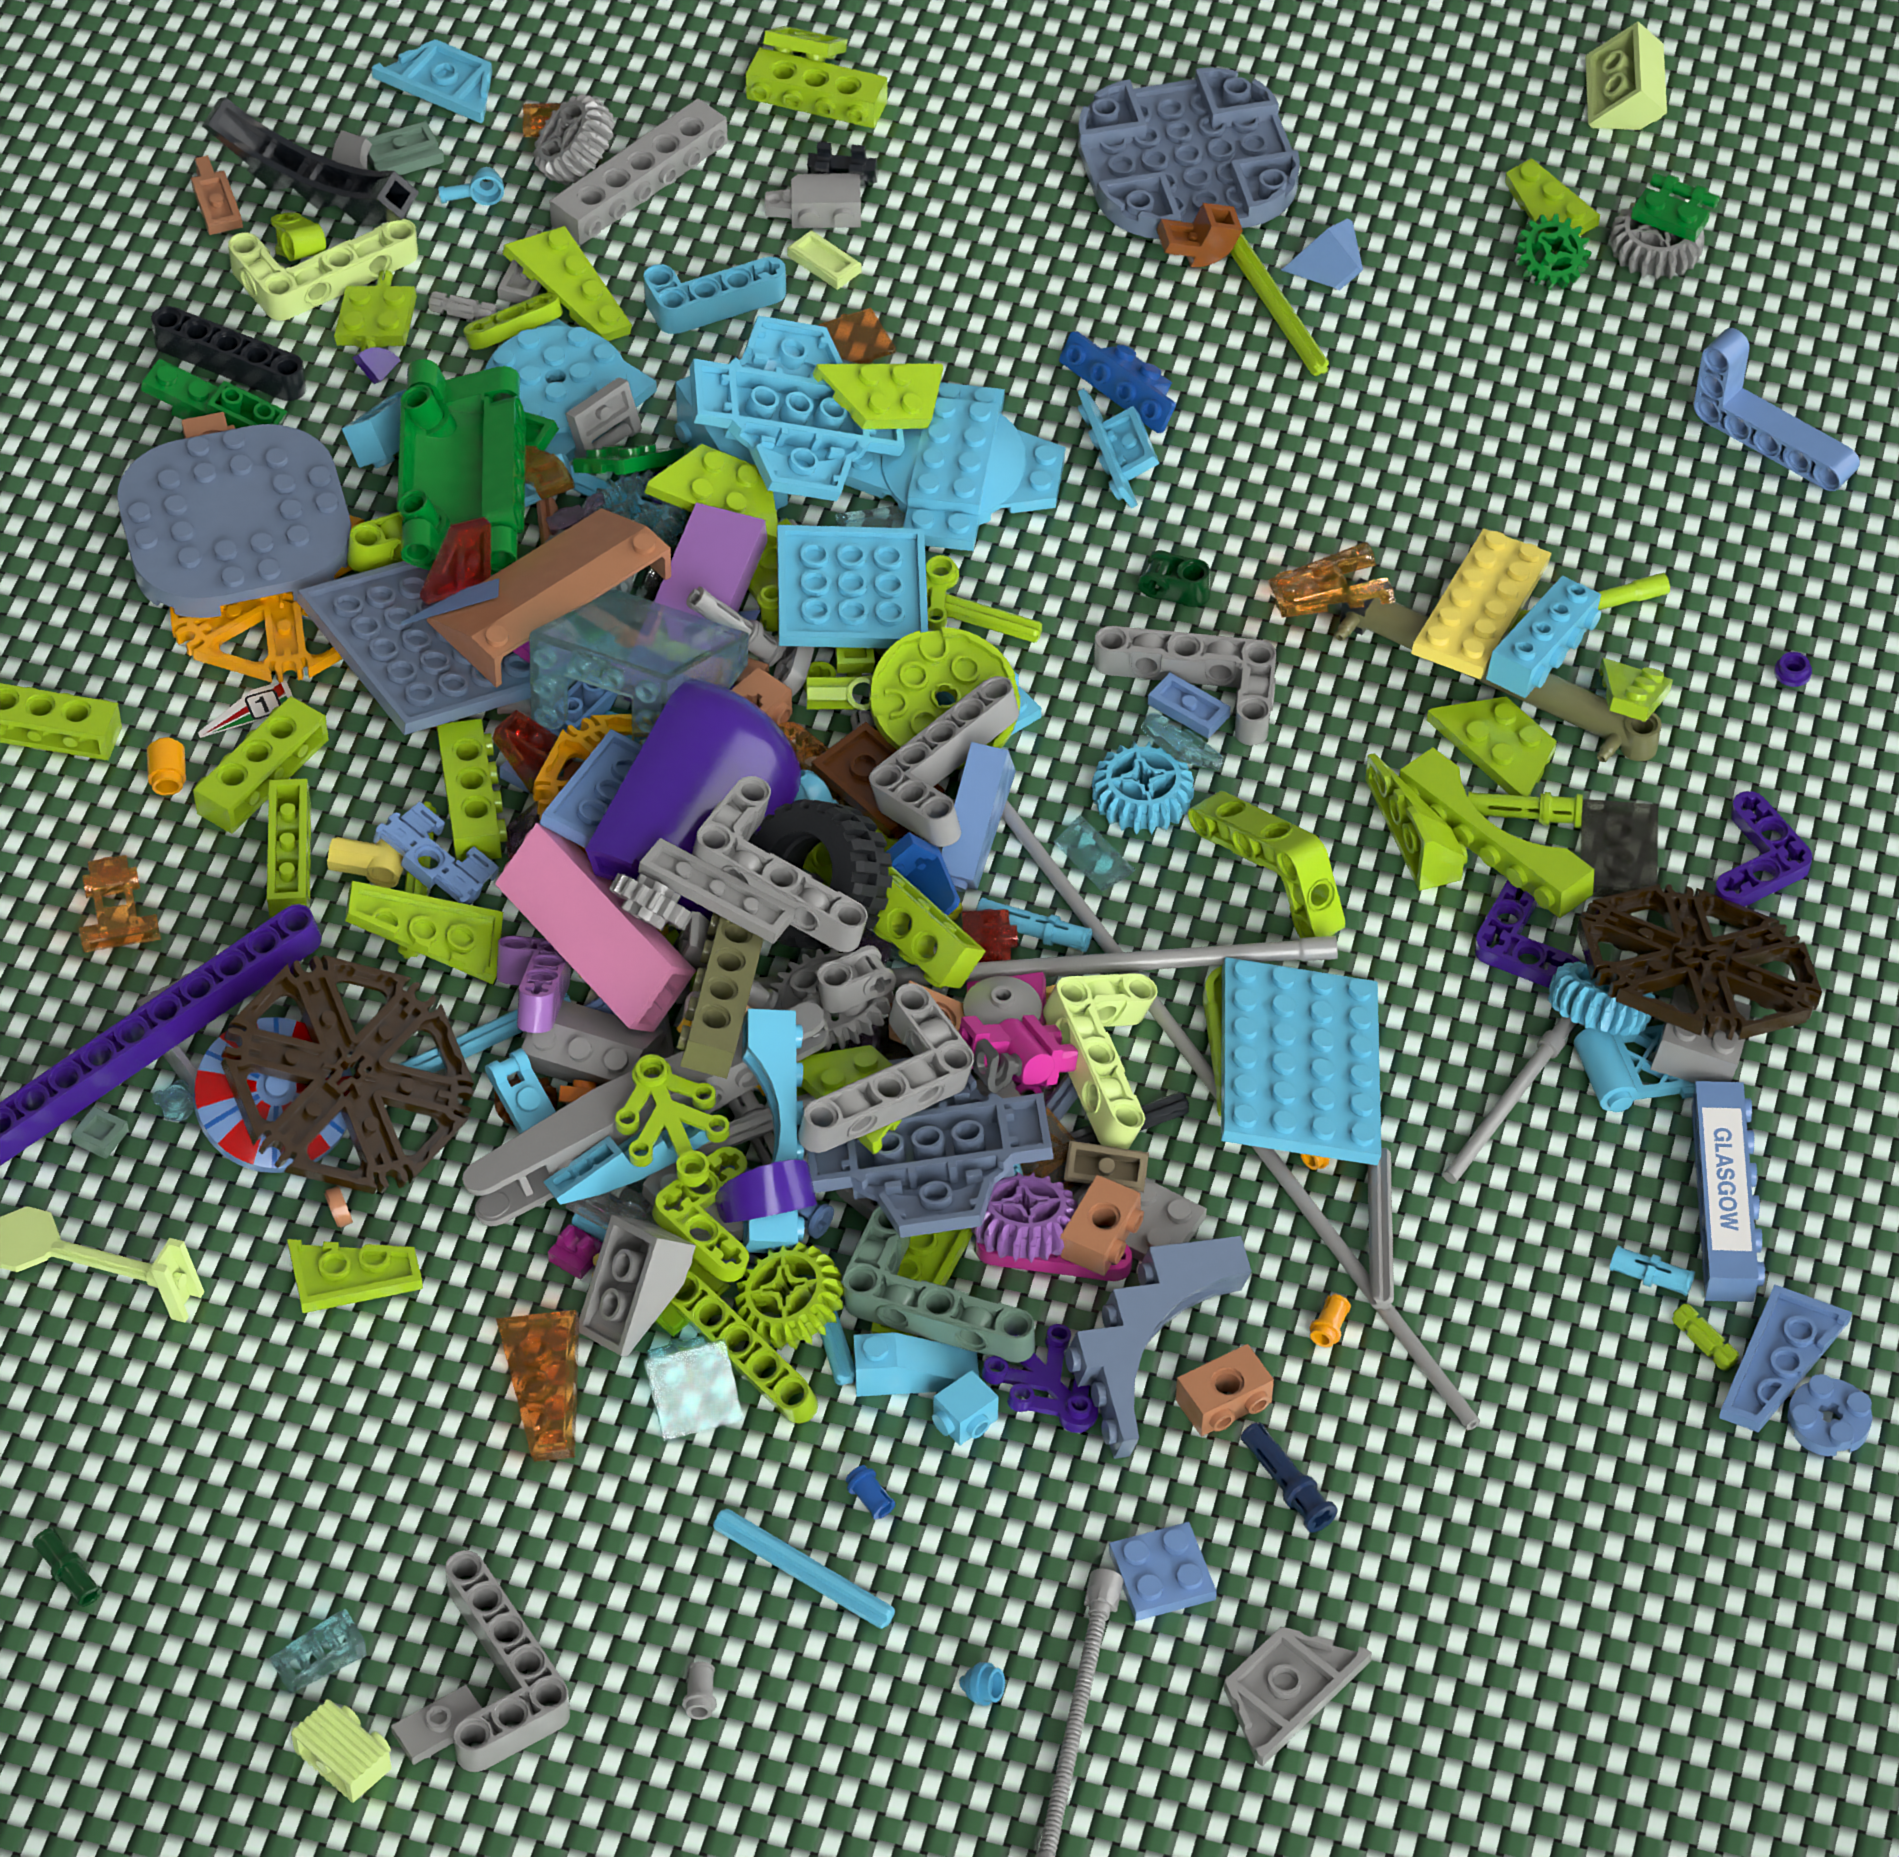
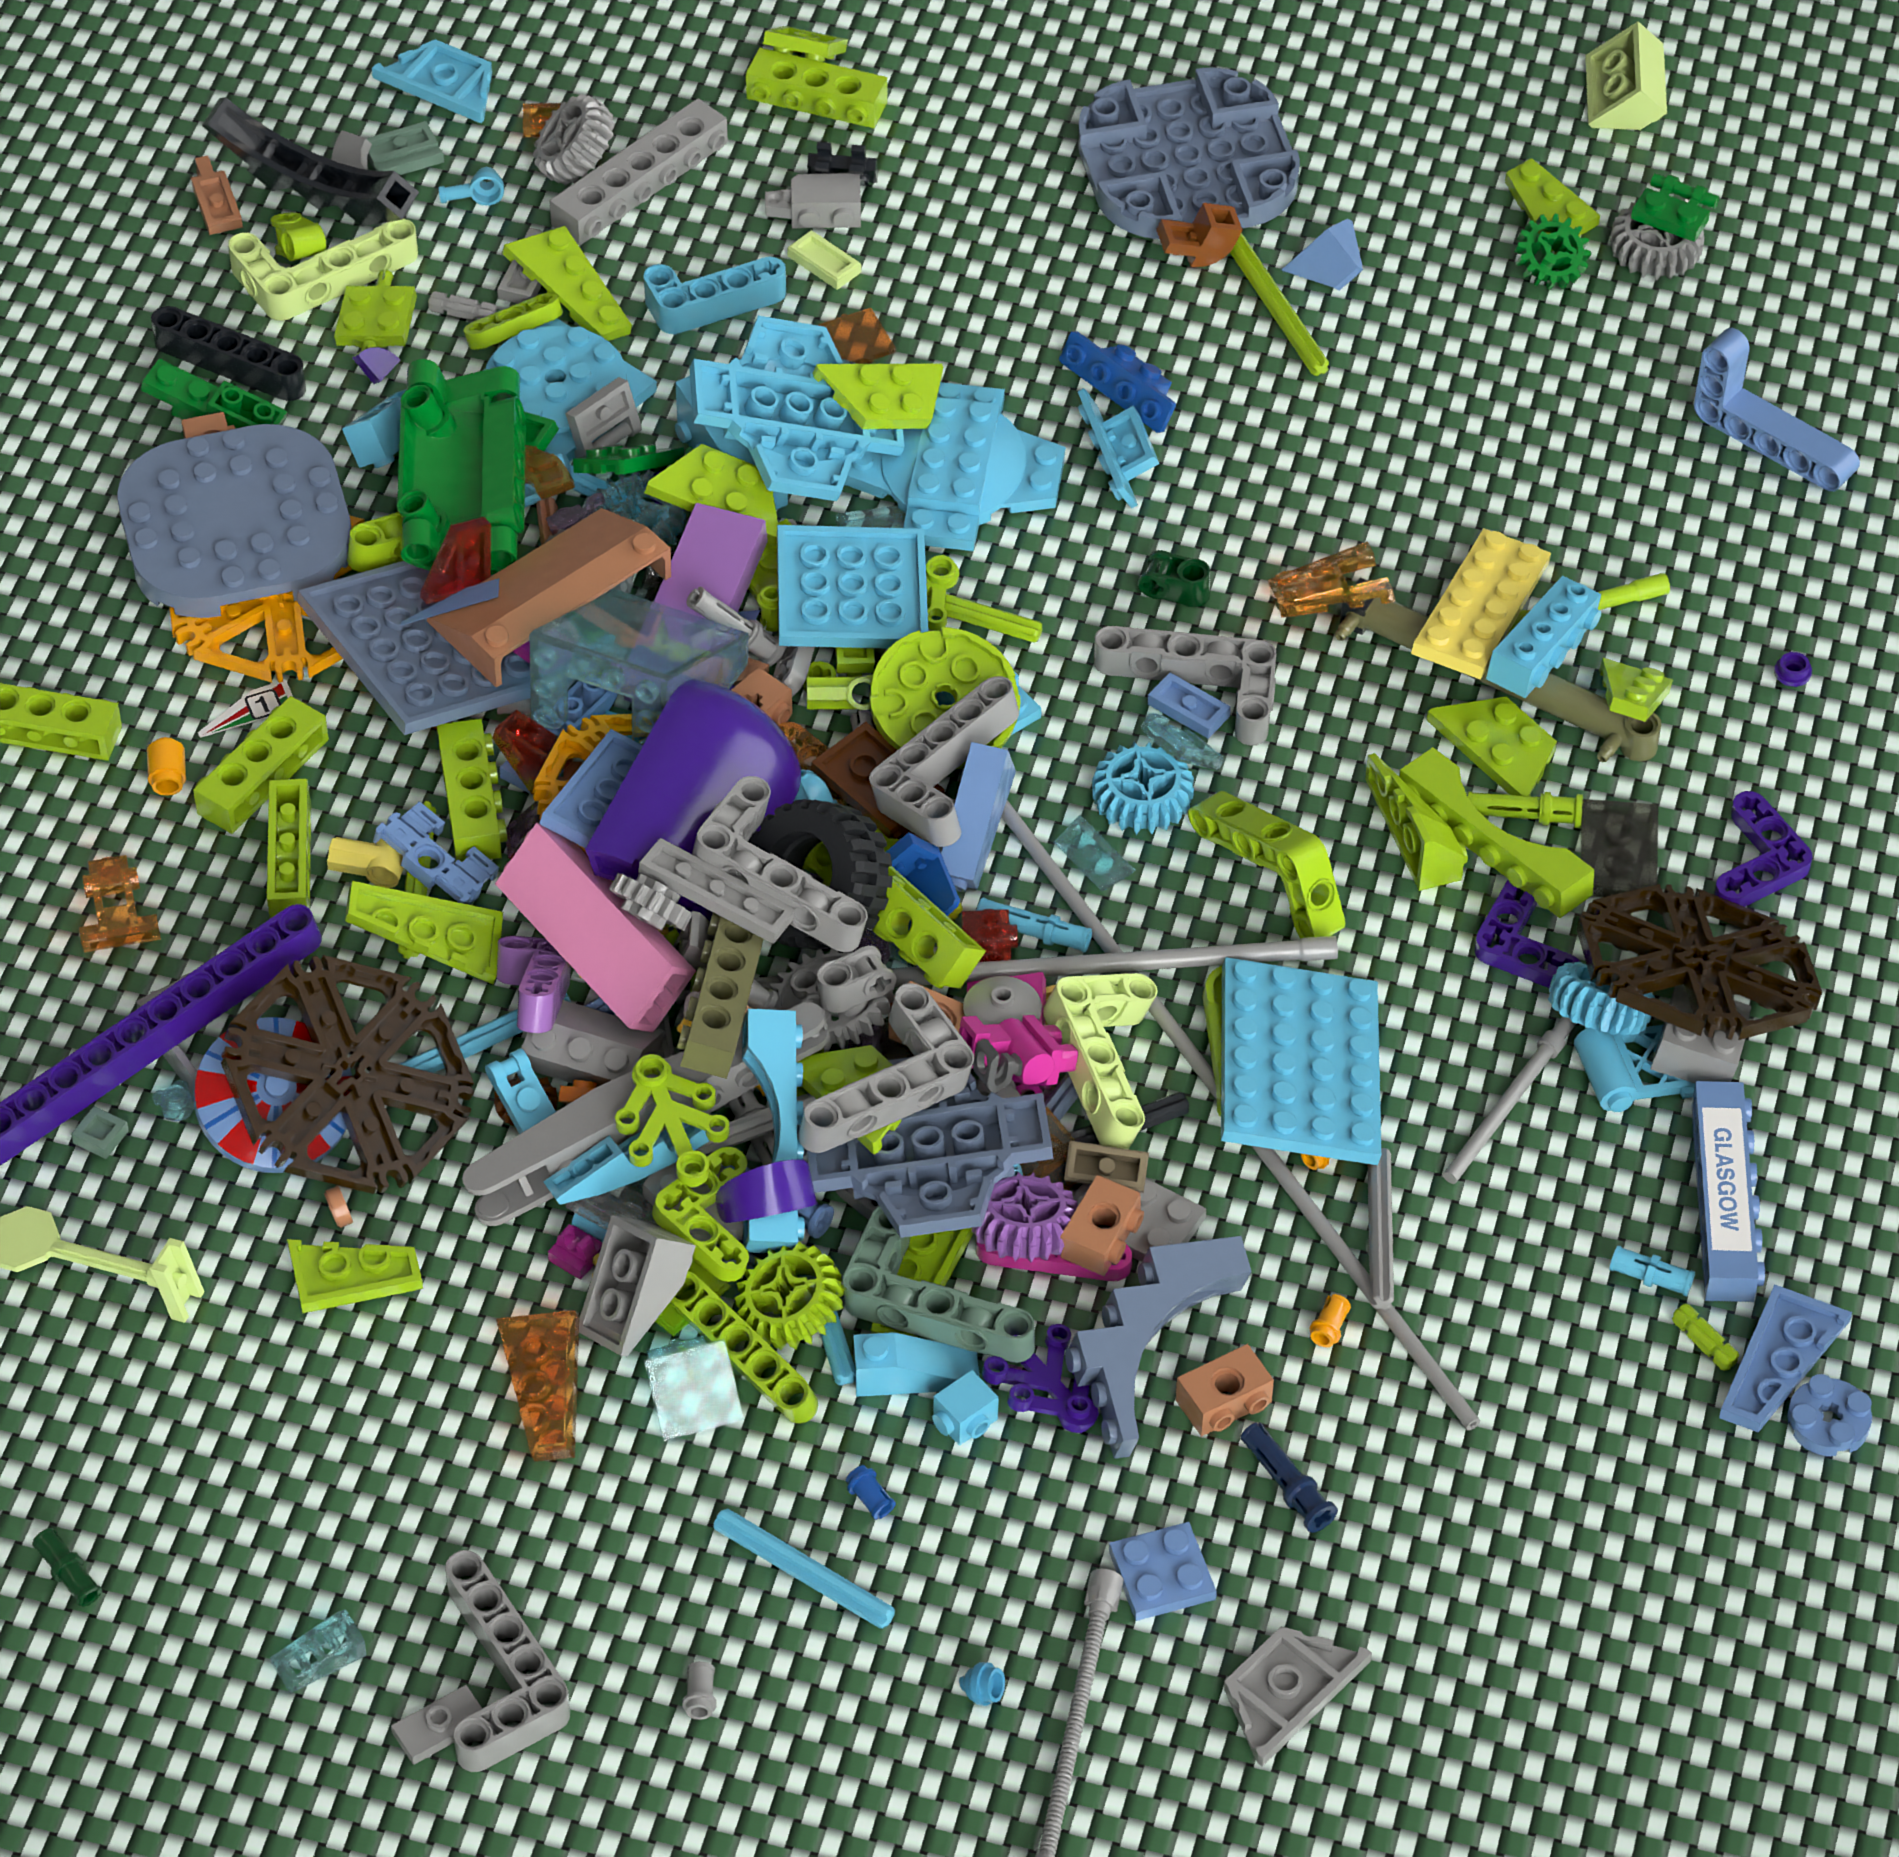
(342, 1749): yellowish green brick -> none

